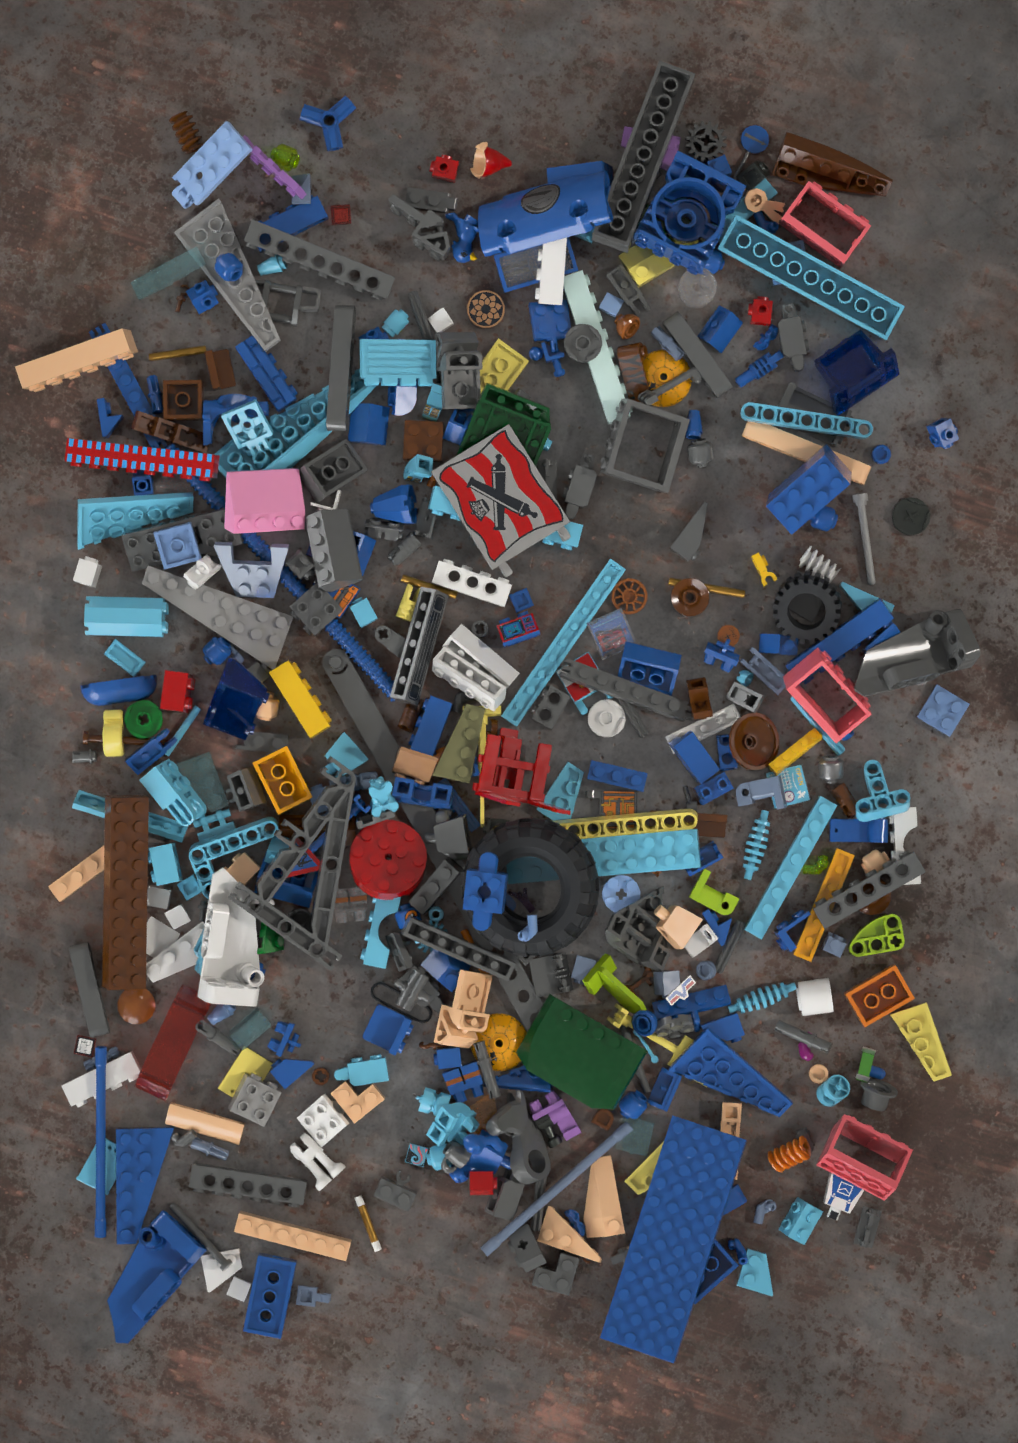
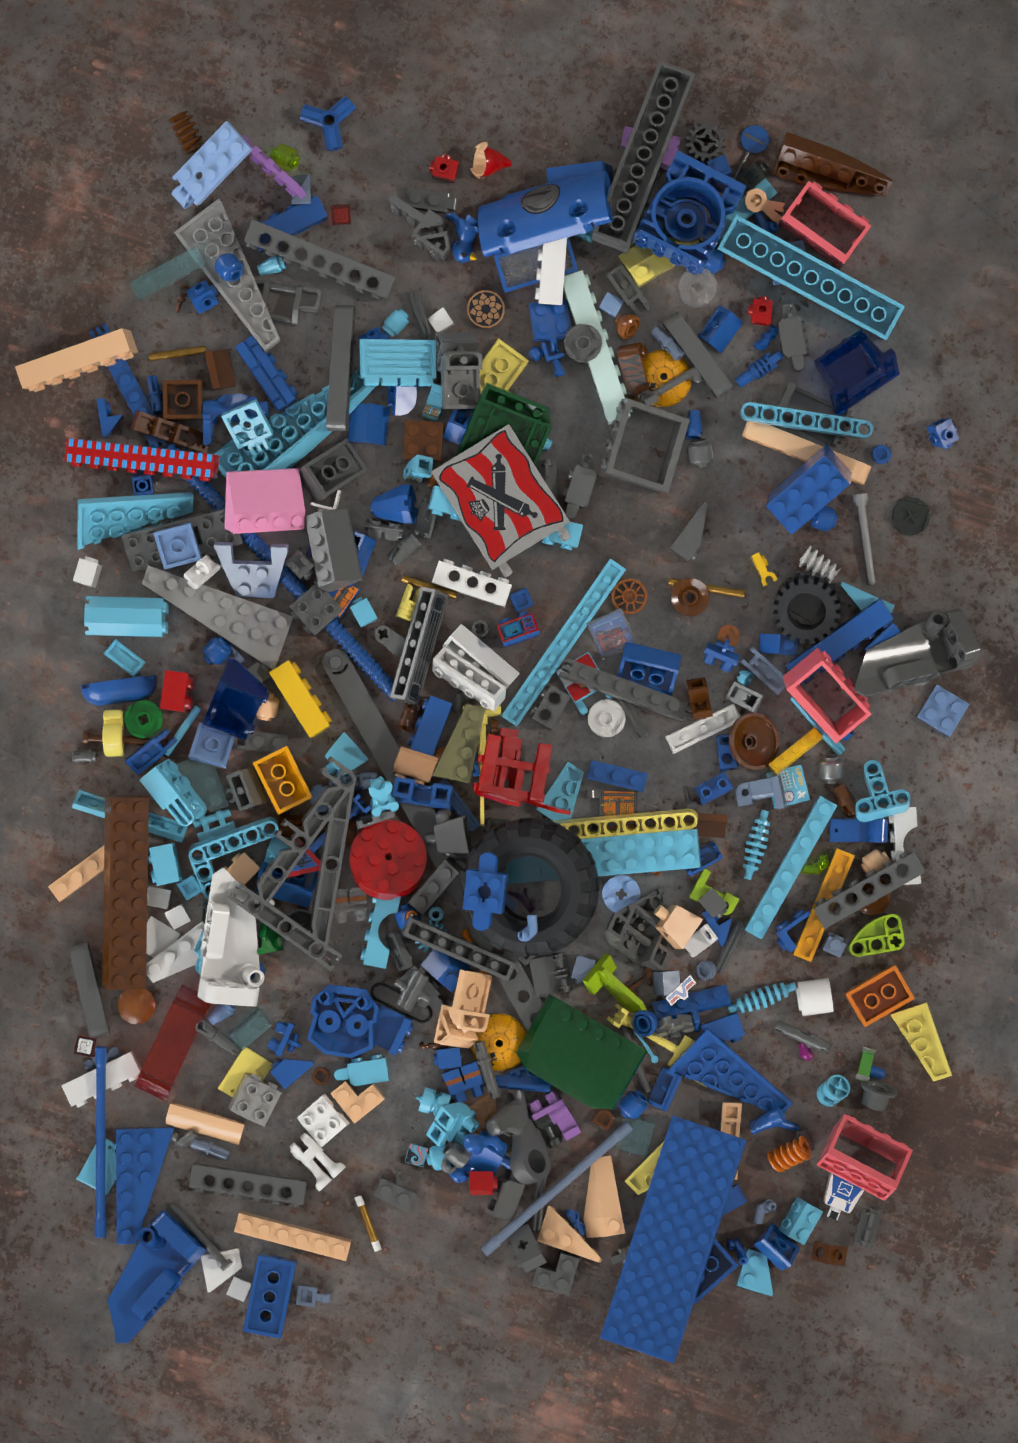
(211, 746): none -> medium blue plate
(341, 1036): none -> blue brick
(694, 757): blue piece -> none
(713, 903): none -> dark grey brick
(771, 1119): none -> blue piece
(777, 1247): none -> blue slope
(818, 1073): light nougat tile -> none
(832, 1253): none -> reddish brown bracket

